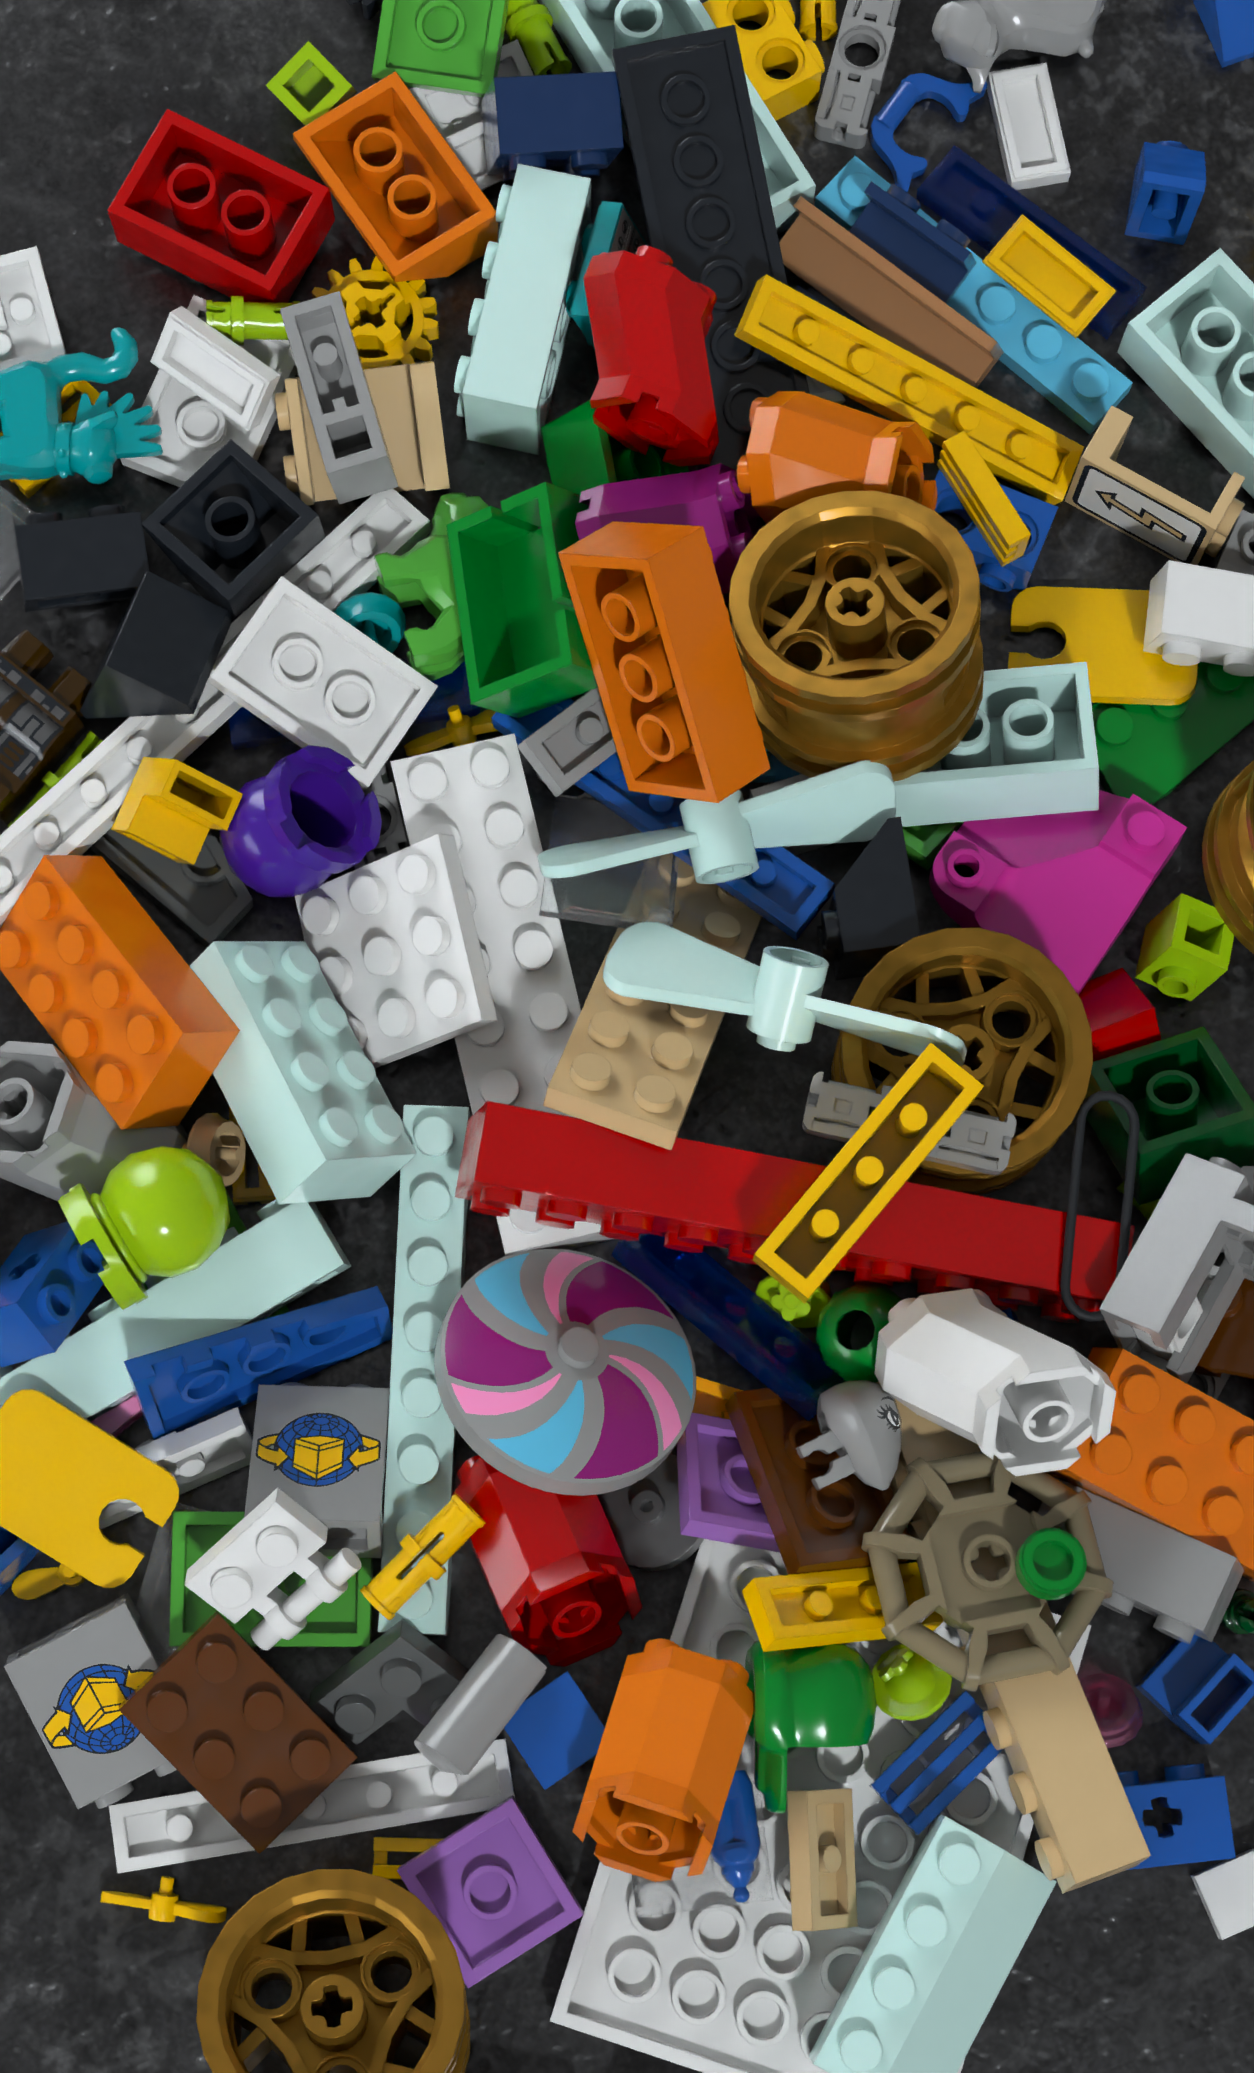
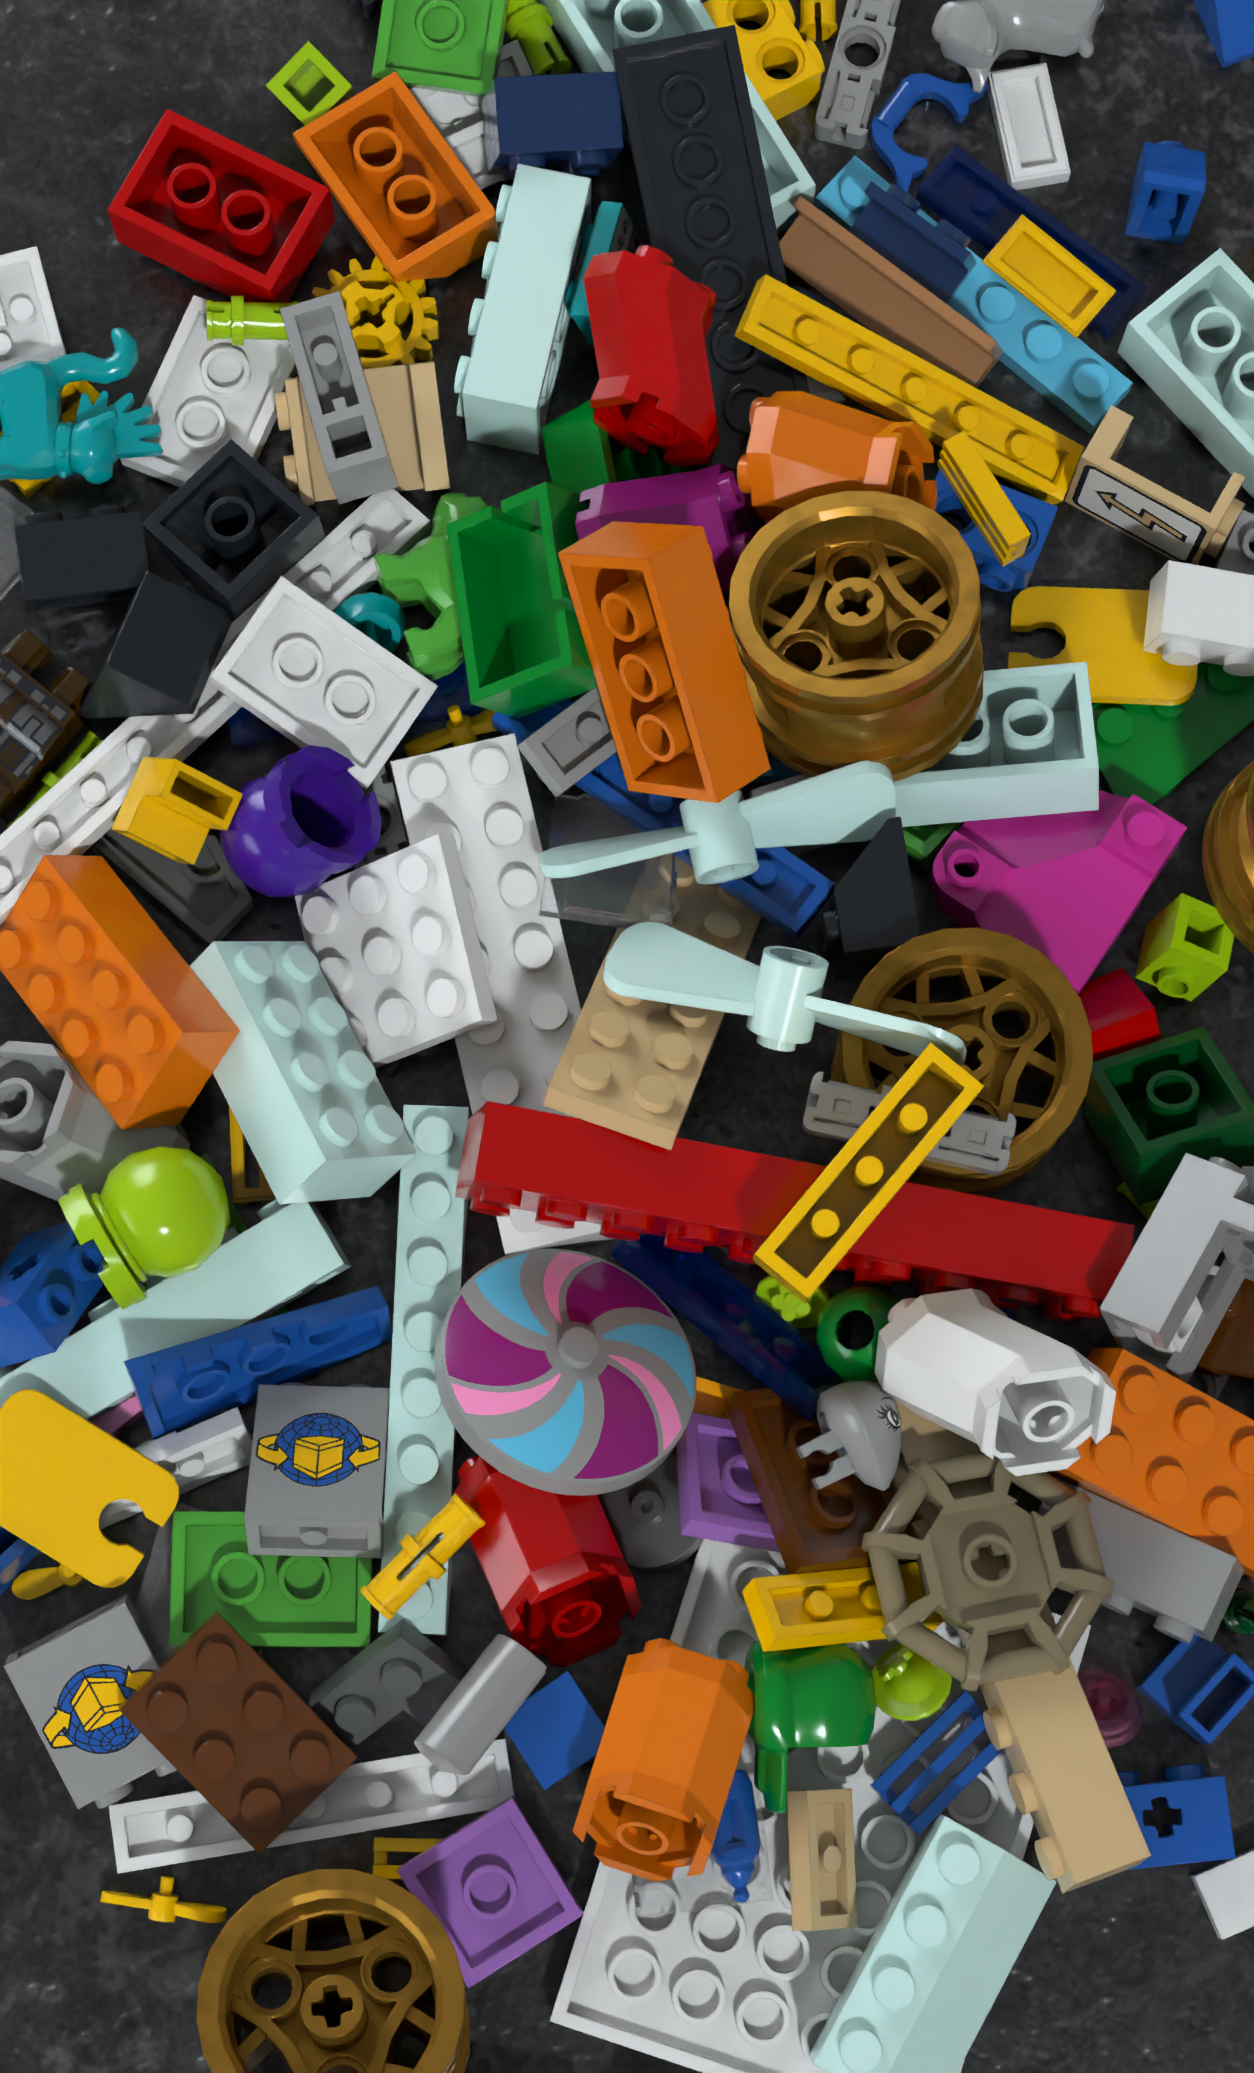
(215, 368): white tile -> none
(218, 1144): tan hat -> none
(261, 1554): white plate -> none
(1050, 1564): green tile -> none
(1074, 1193): black piece -> none

